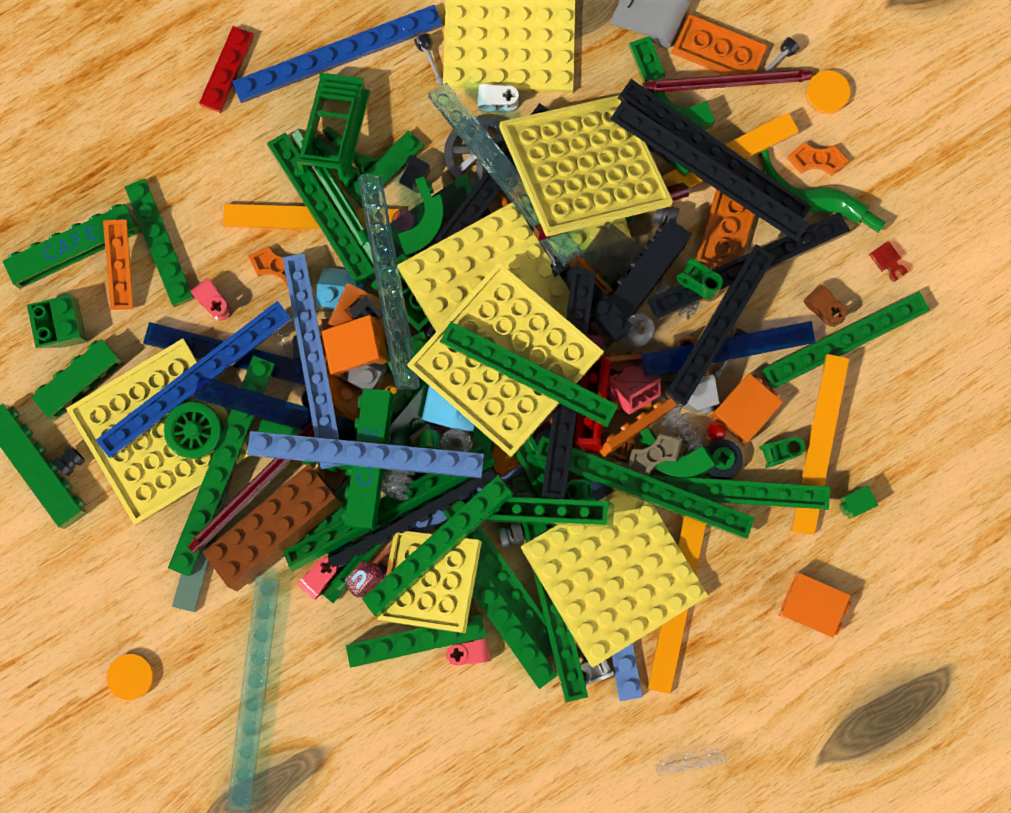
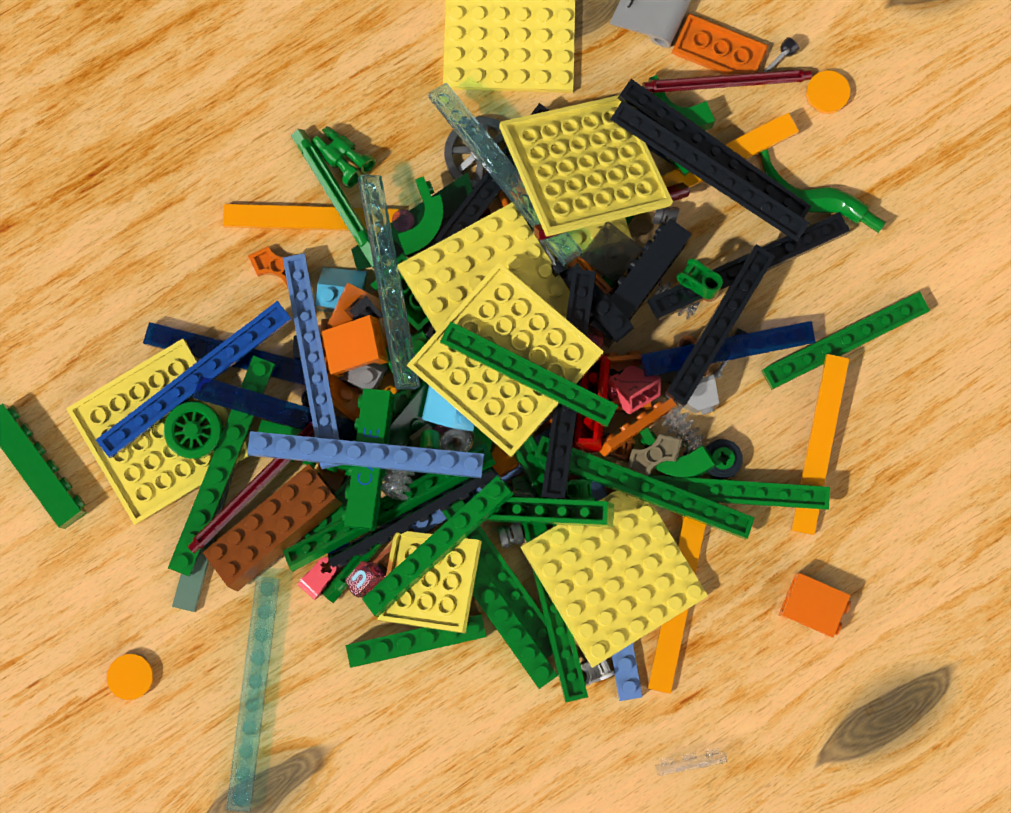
(57, 322): green slope -> none
(64, 248): green brick -> none
(67, 462): black wheel -> none
(77, 379): green brick -> none
(118, 264): orange plate -> none
(159, 242): green plate -> none
(210, 298): coral piece -> none
(226, 69): red plate -> none
(285, 338): clear bar -> none
(322, 210): green plate -> none
(337, 53): blue plate -> none
(340, 88): green piece -> none
(390, 162): green plate -> none
(415, 169): black panel -> none
(424, 44): hinge -> none
(473, 652): coral piece -> none
(494, 98): white piece -> none
(645, 326): clear piece -> none
(646, 58): green plate -> none
(716, 431): red hinge -> none
(724, 232): orange tile -> none
(747, 408): orange panel -> none
(778, 452): green piece -> none
(809, 158): orange tile -> none
(824, 304): dark orange piece -> none
(857, 502): green brick -> none
(886, 258): clear red plate -> none

